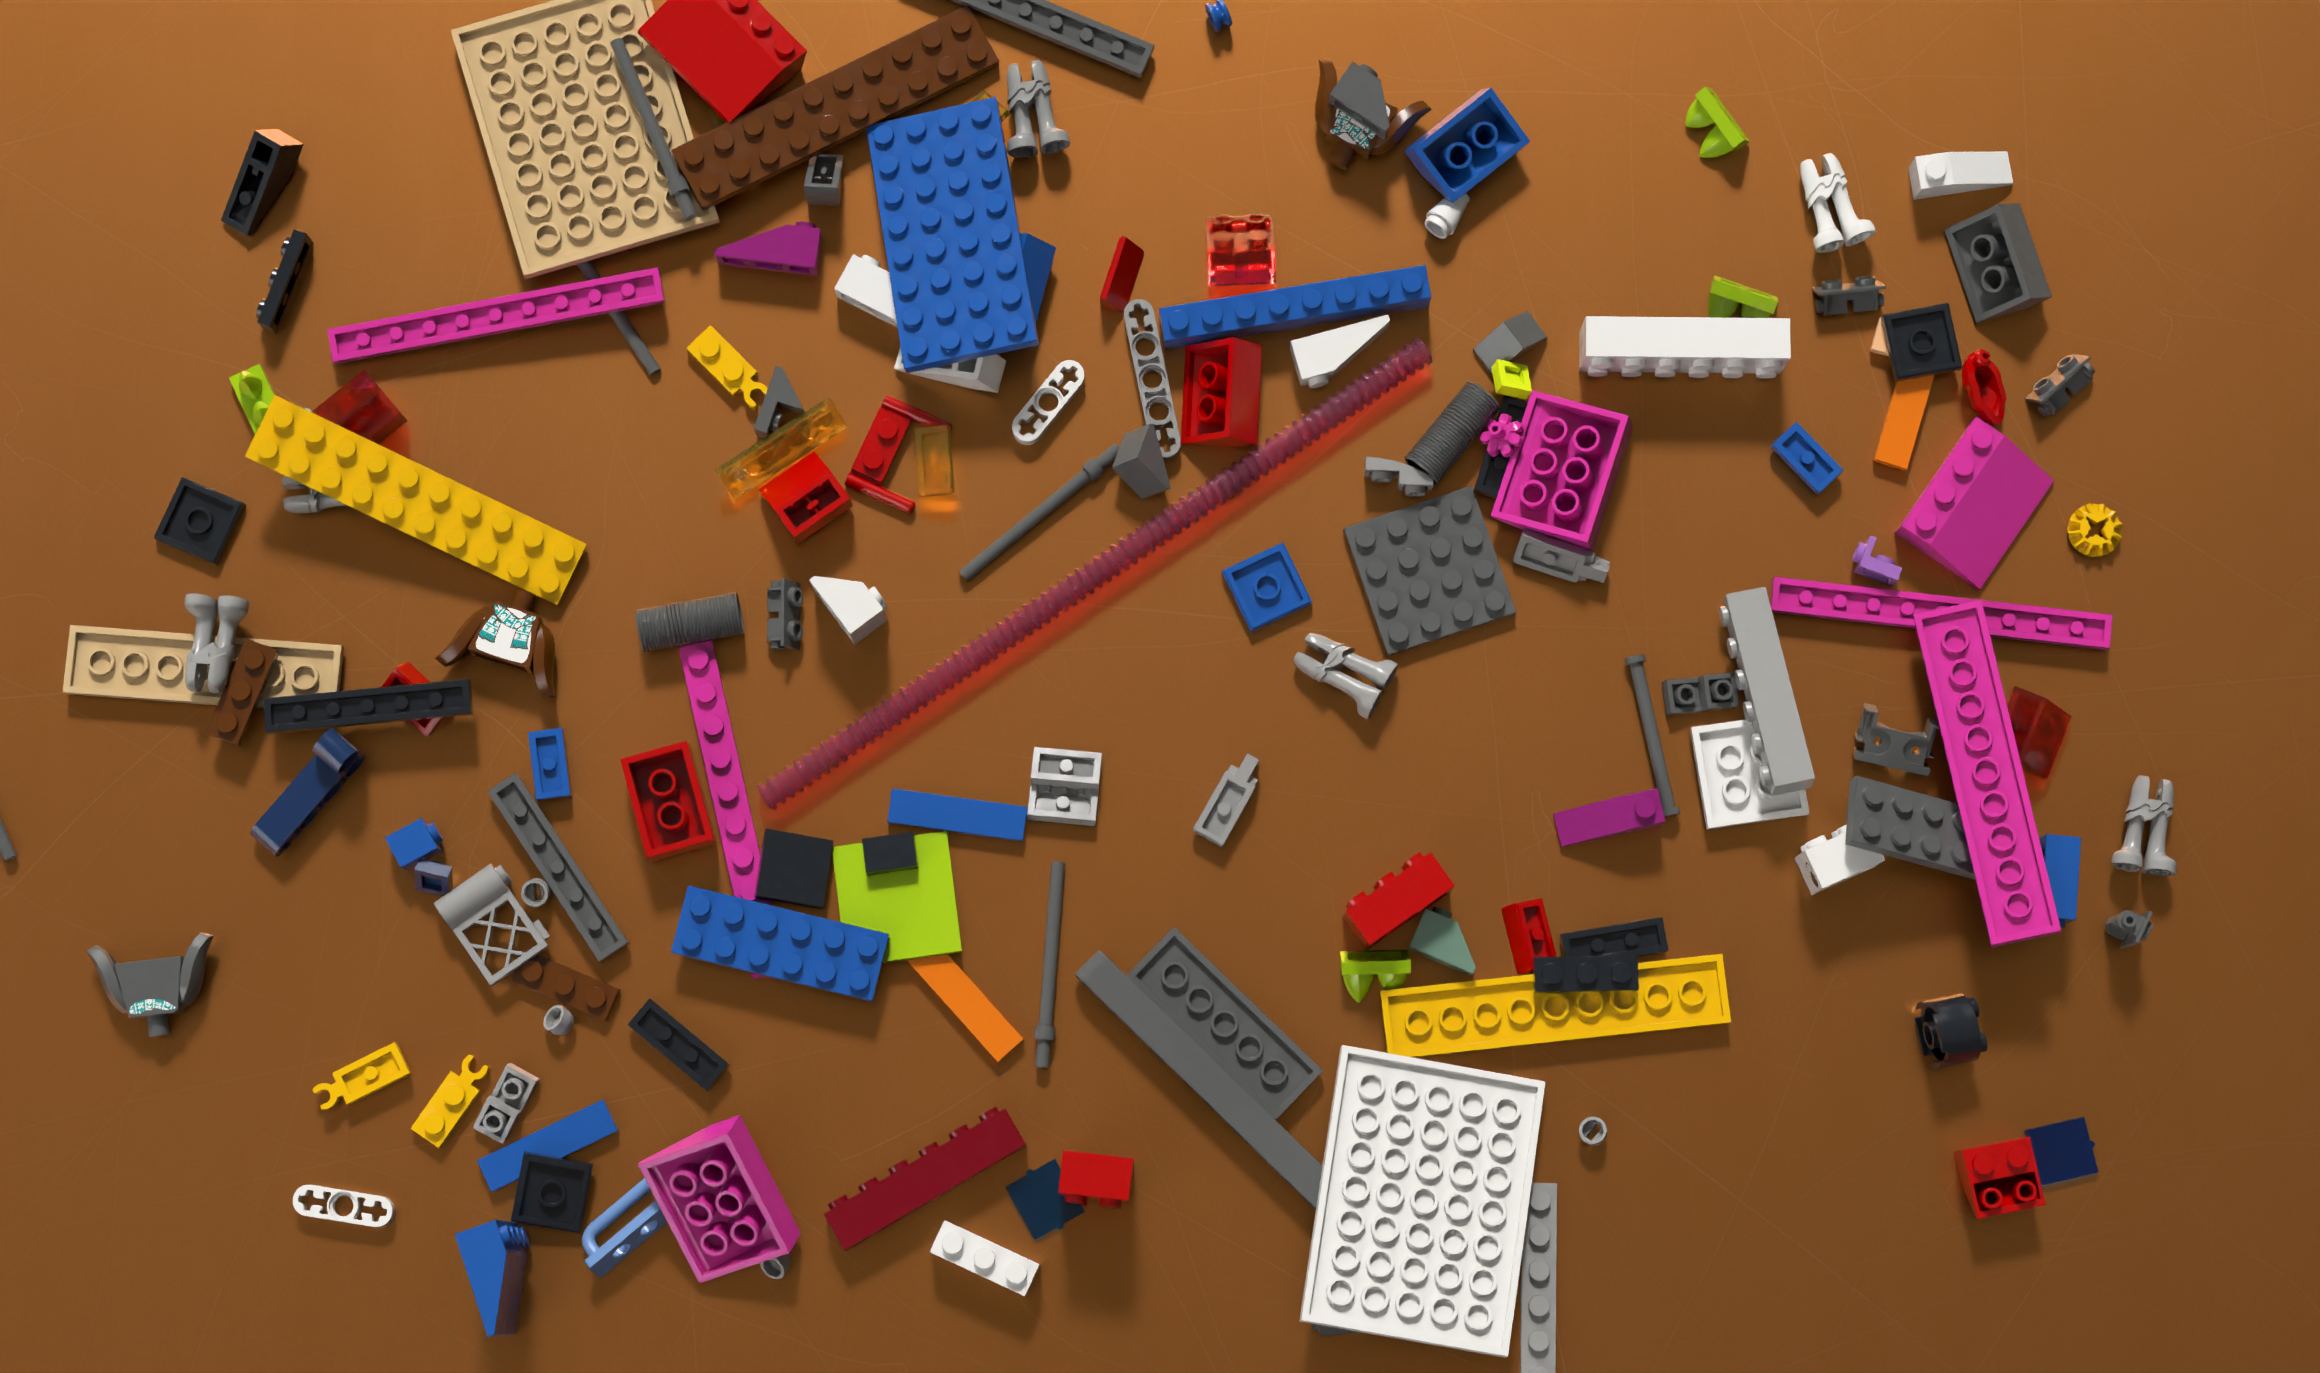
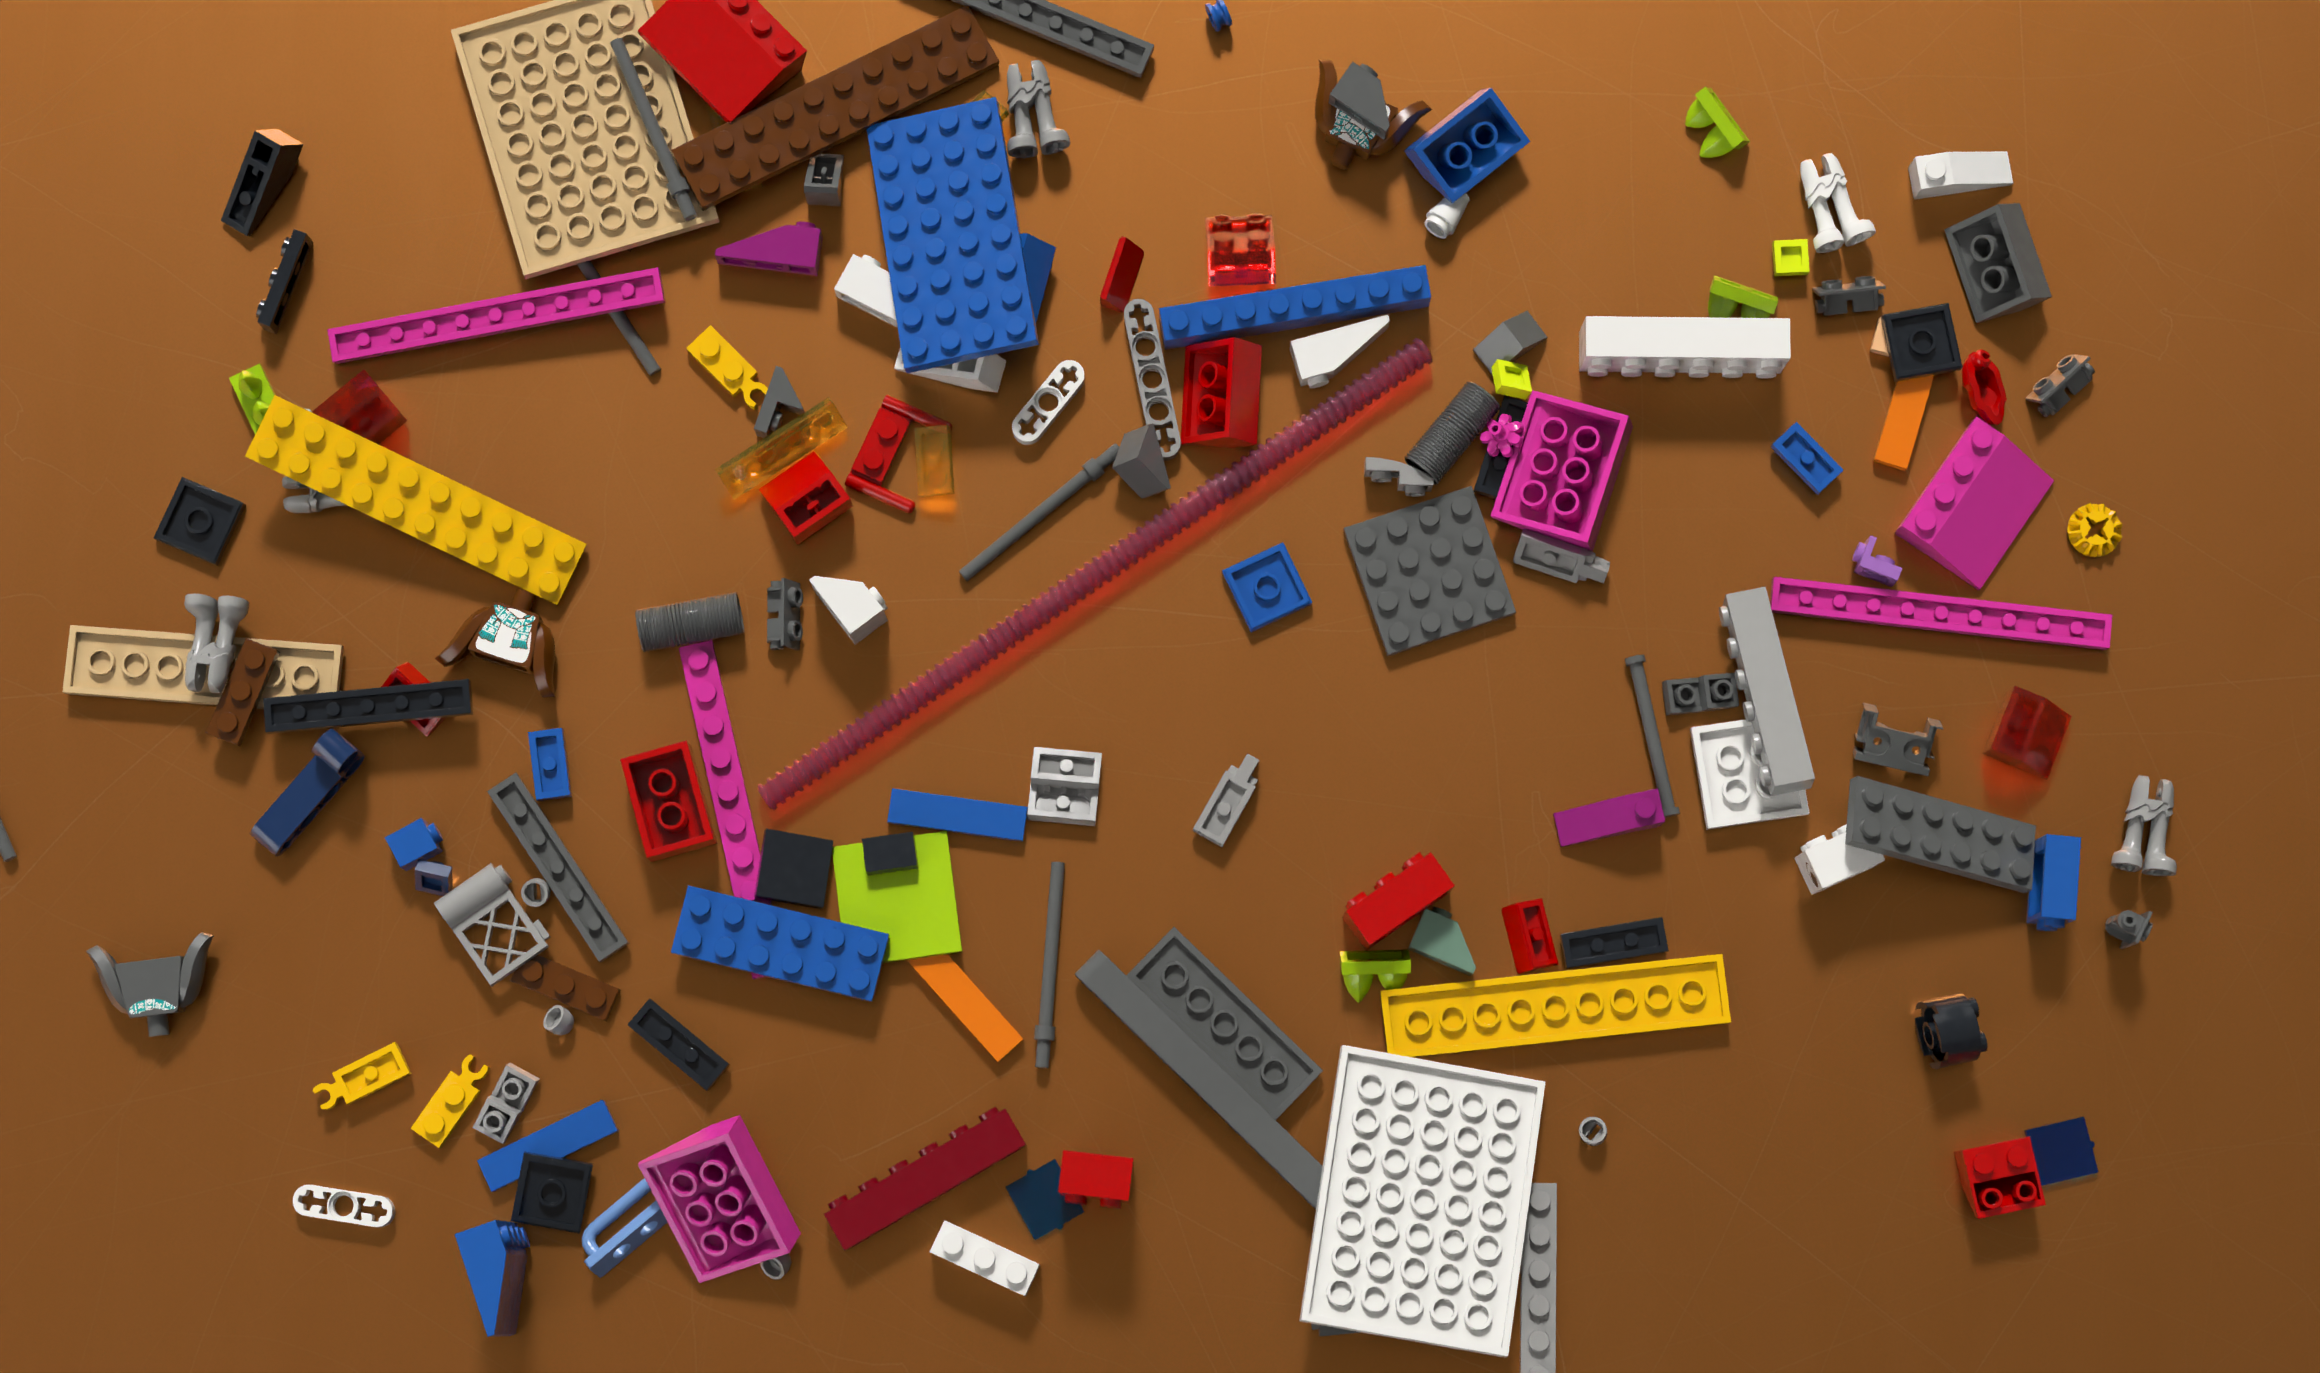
(1341, 656): light grey piece -> none
(1585, 974): black plate -> none
(1790, 257): none -> neon yellow plate
(1986, 774): dark pink plate -> none

